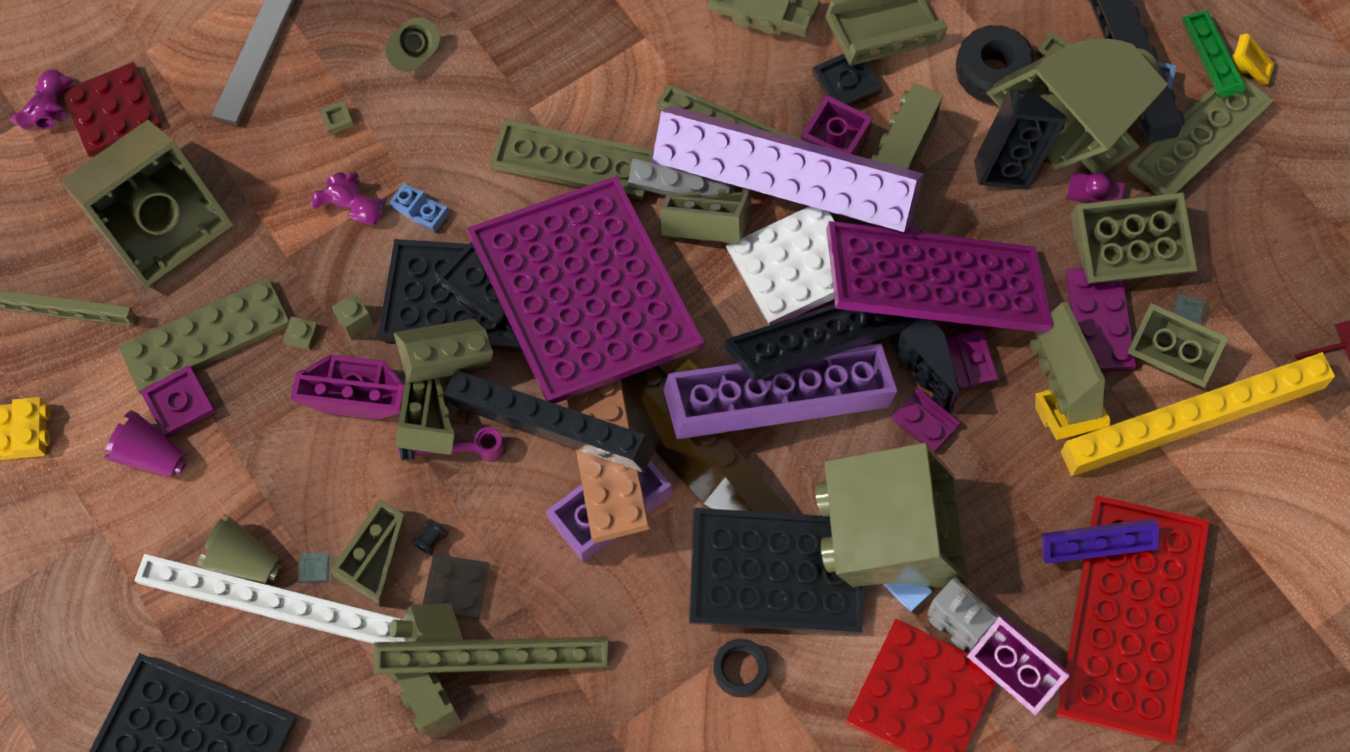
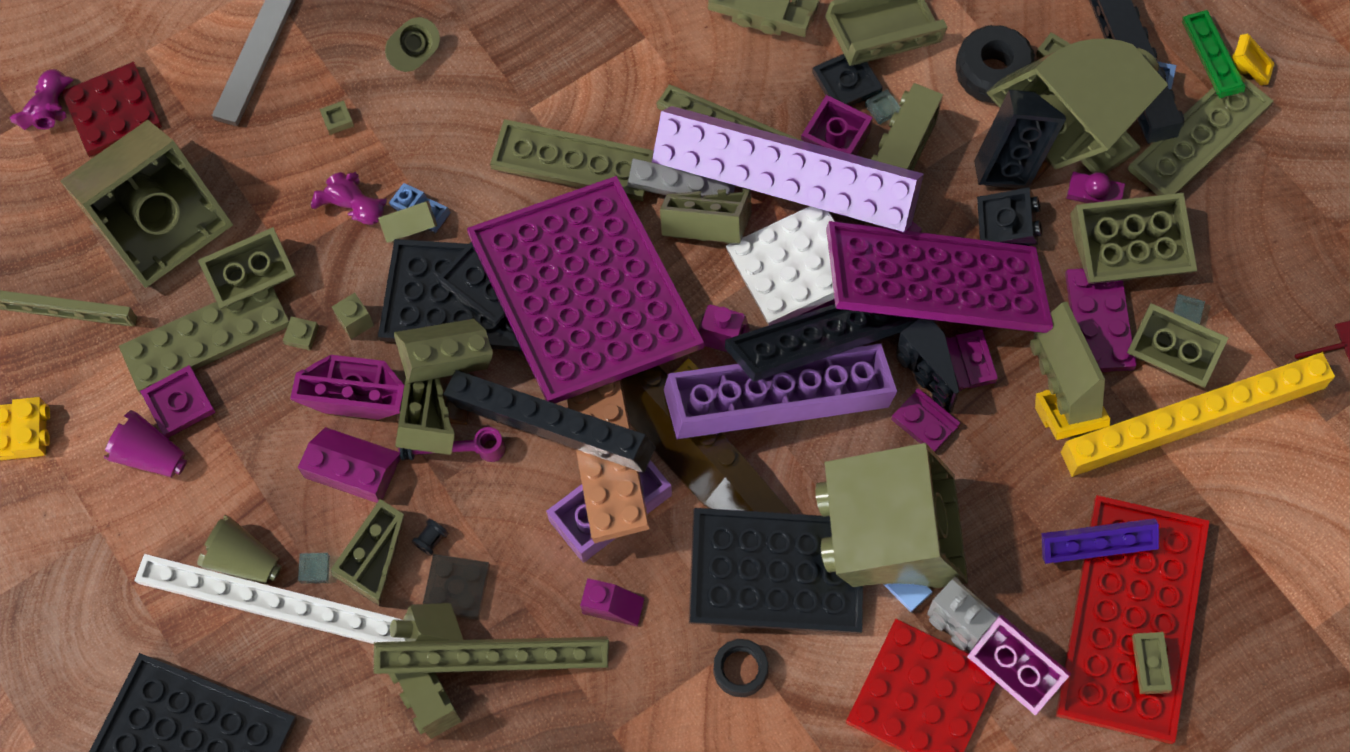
(246, 268): none -> olive slope
(349, 464): none -> magenta slope
(407, 221): none -> olive tile
(611, 602): none -> magenta slope
(721, 324): none -> magenta torso
(882, 106): none -> clear light blue tile
(1010, 217): none -> black plate
(1152, 663): none -> olive plate

